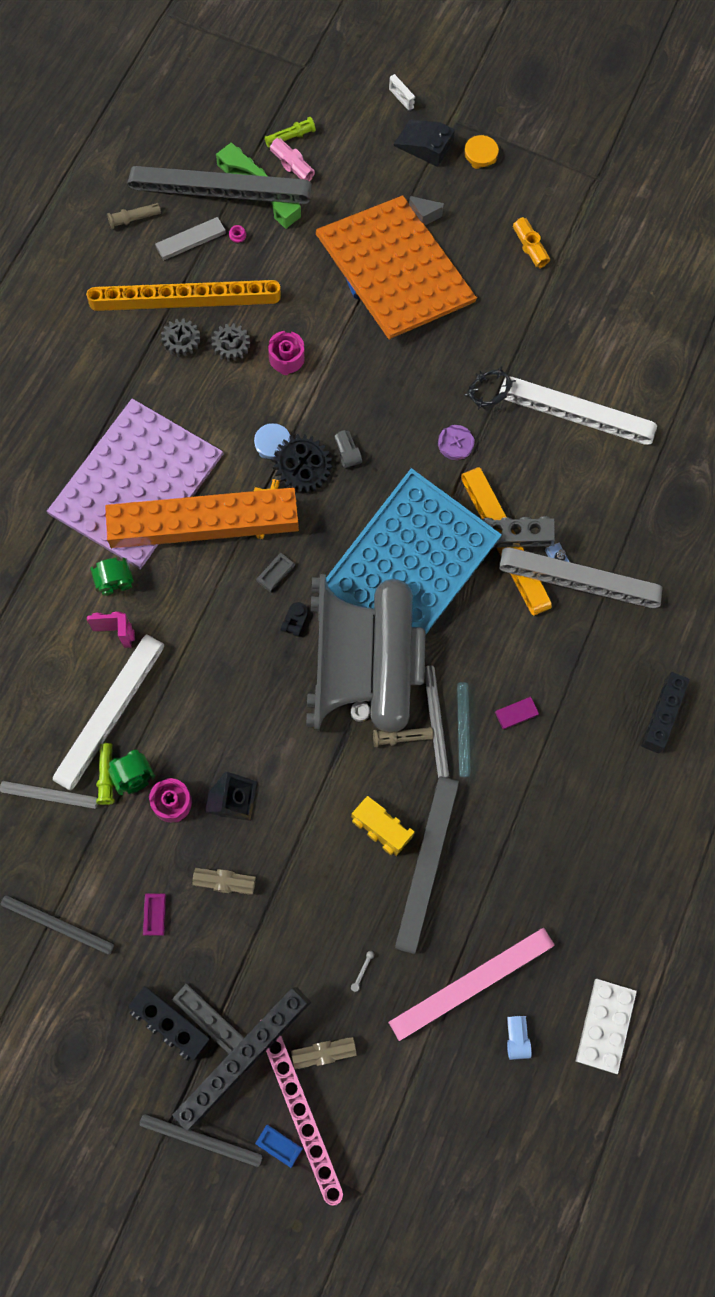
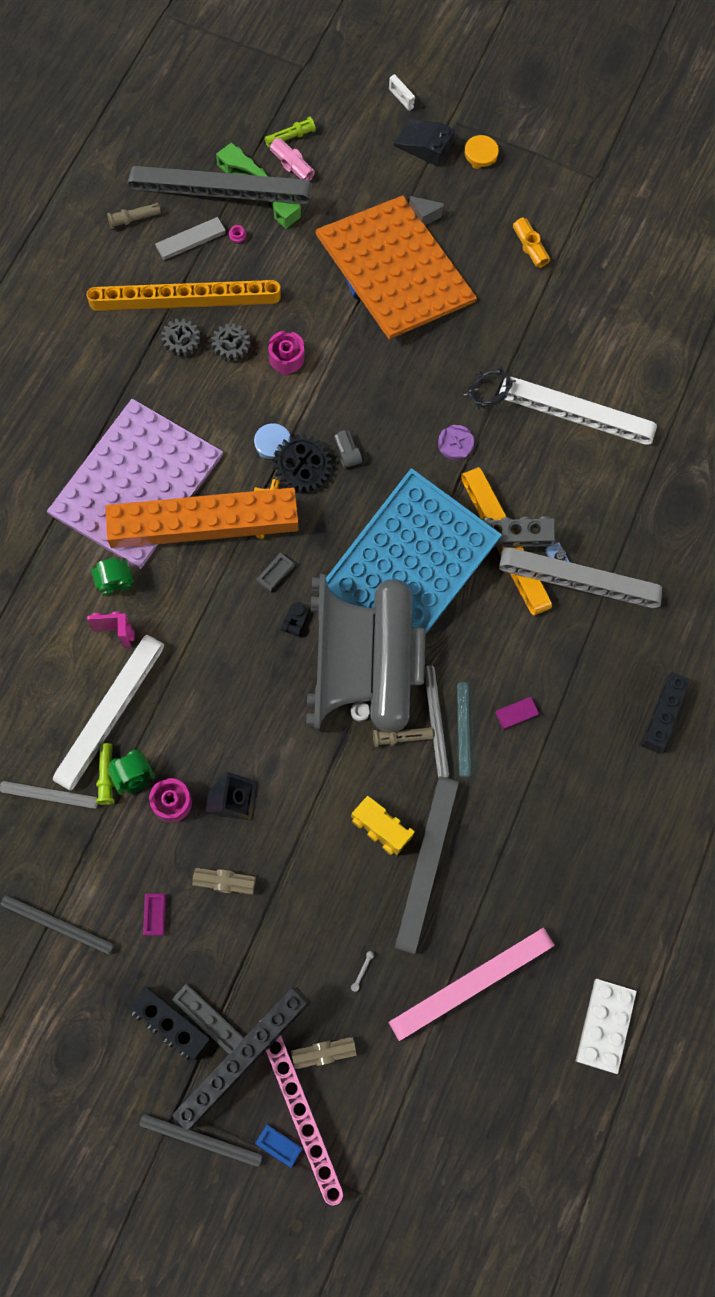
(518, 1043): light blue piece -> none

